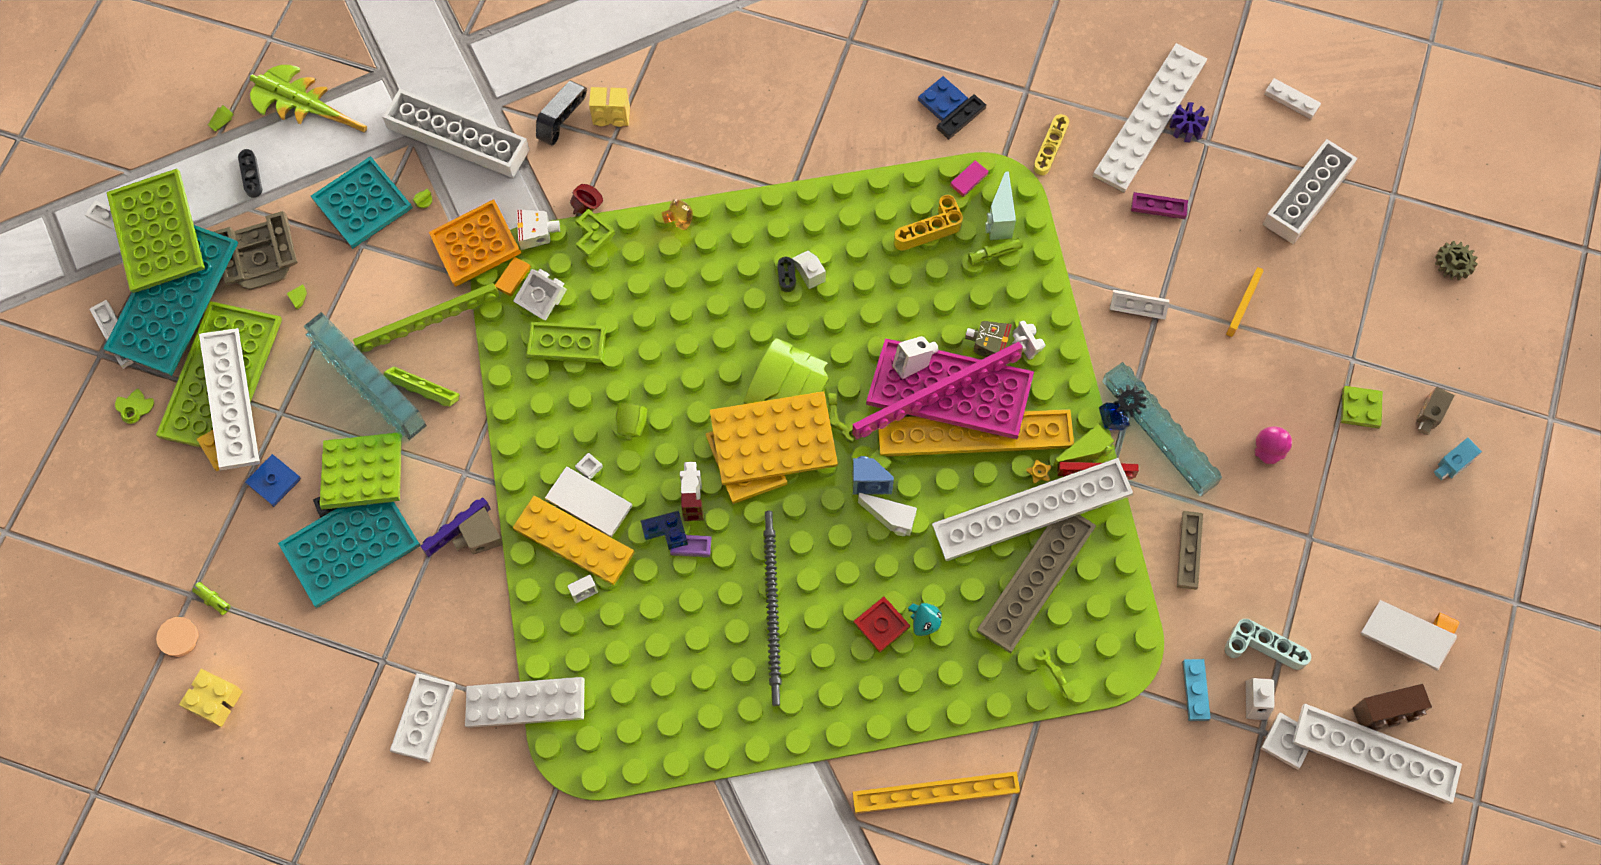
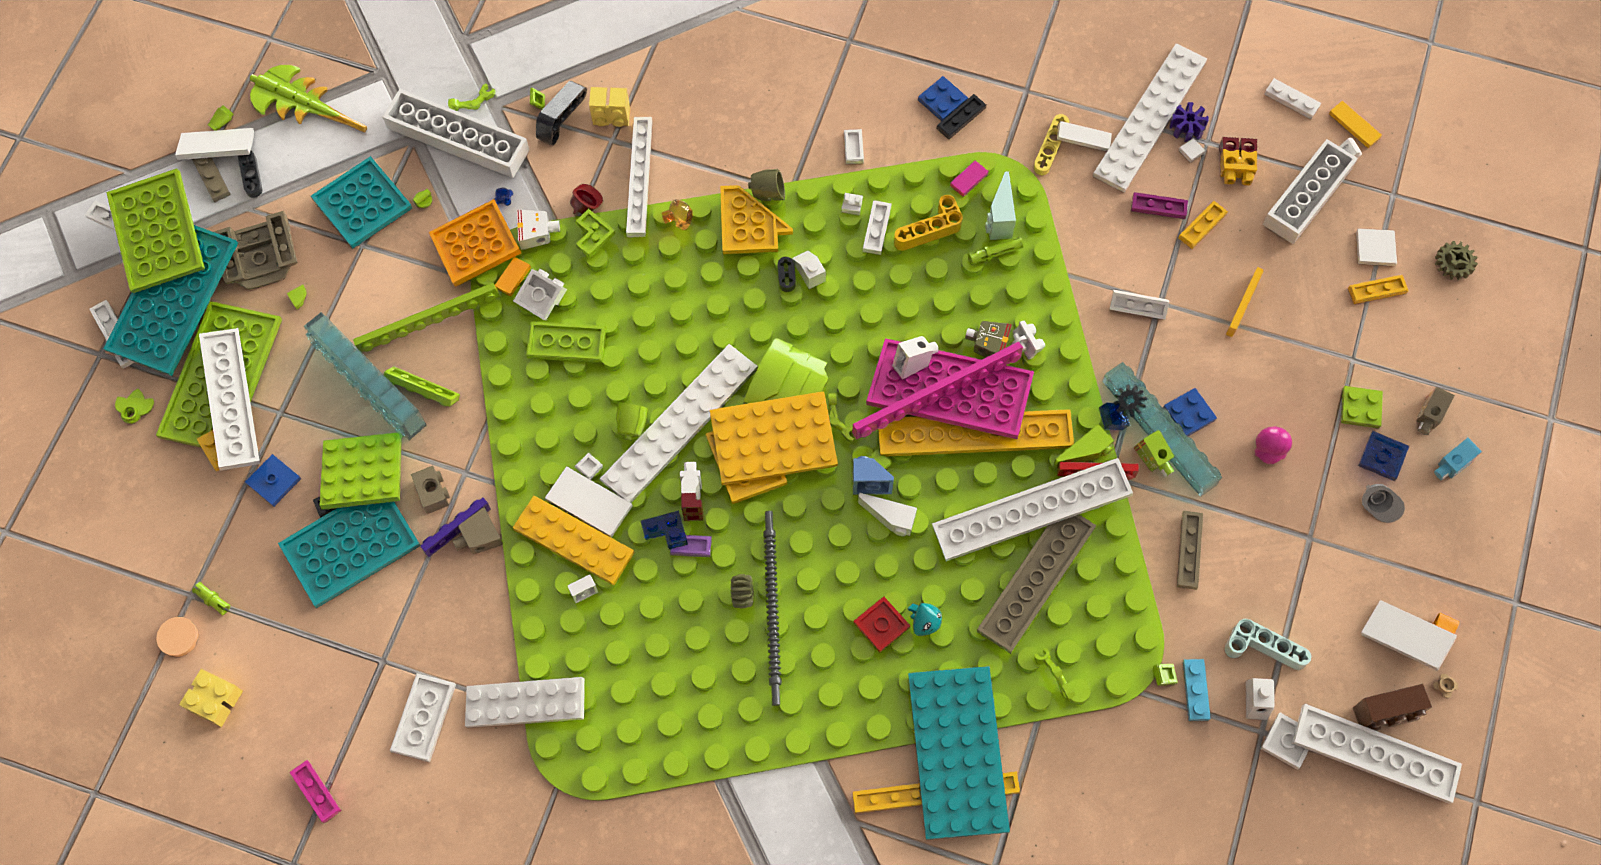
(211, 178): none -> dark tan plate
(215, 143): none -> white tile
(315, 791): none -> dark pink plate
(423, 481): none -> dark tan brick
(454, 104): none -> lime piece
(500, 192): none -> clear blue plate
(537, 98): none -> lime slope
(639, 177): none -> white plate
(678, 424): none -> white plate
(742, 591): none -> olive gear
(748, 223): none -> yellow wing
(767, 185): none -> olive helmet
(852, 203): none -> white tile
(853, 146): none -> white tile
(877, 227): none -> white plate
(958, 753): none -> teal plate
(1038, 466): yellow plate -> none
(1084, 136): none -> white tile
(1155, 453): none -> lime torso
(1165, 674): none -> lime tile
(1190, 412): none -> blue plate
(1191, 150): none -> white tile
(1203, 224): none -> yellow tile
(1238, 160): none -> yellow hips
(1351, 147): none -> white tile
(1355, 124): none -> yellow tile
(1376, 247): none -> white tile
(1378, 289): none -> yellow tile
(1383, 455): none -> clear blue plate
(1383, 503): none -> light grey piece
(1449, 681): none -> tan plate

